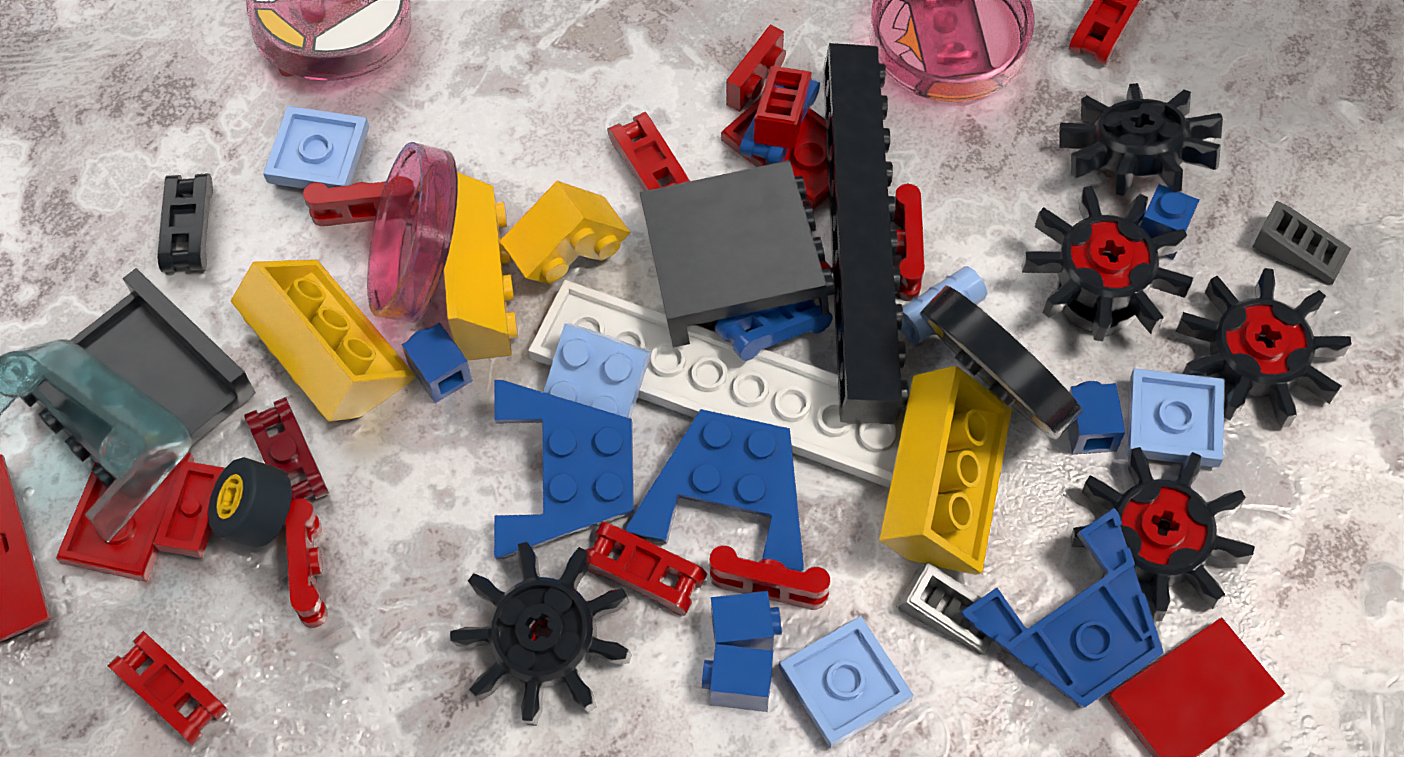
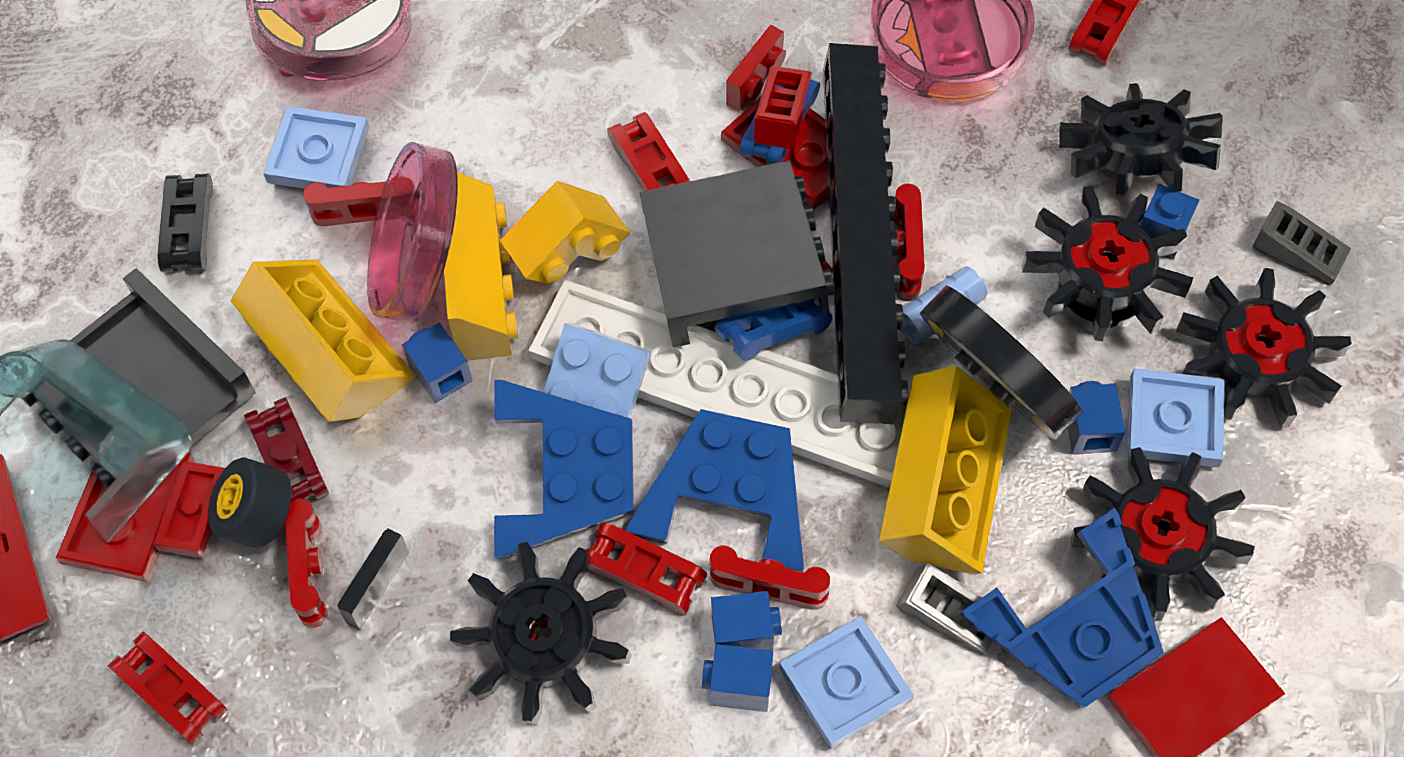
(373, 578): none -> black tile

